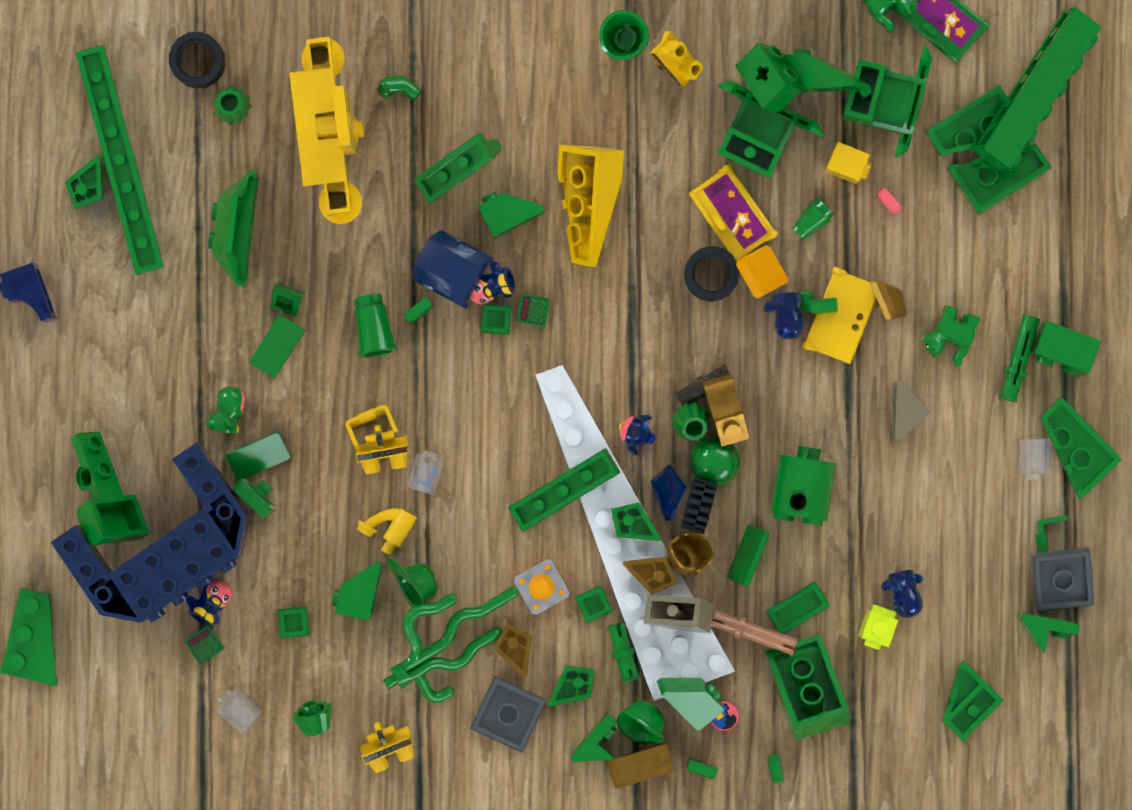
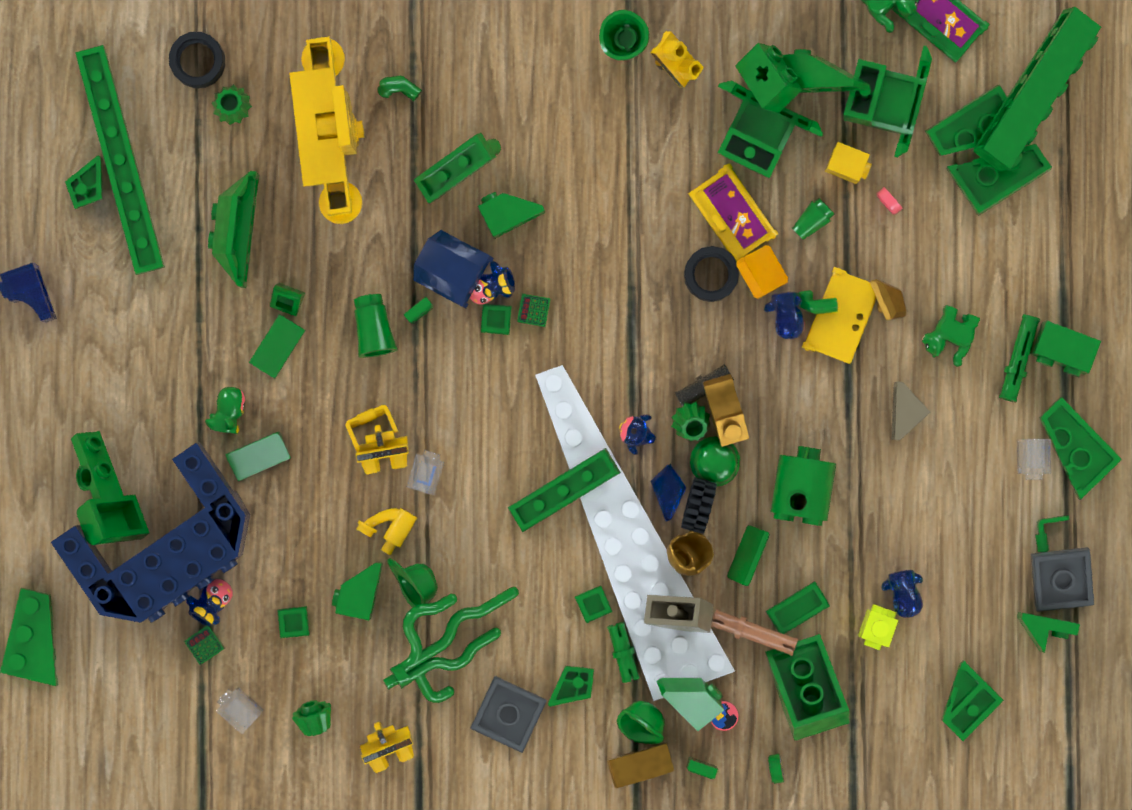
(256, 496): green piece -> none
(515, 648): pearl gold piece -> none
(541, 586): flat silver piece -> none
(590, 748): green slope -> none
(591, 188): yellow wedge -> none
(633, 523): green piece -> none
(652, 573): pearl gold piece -> none

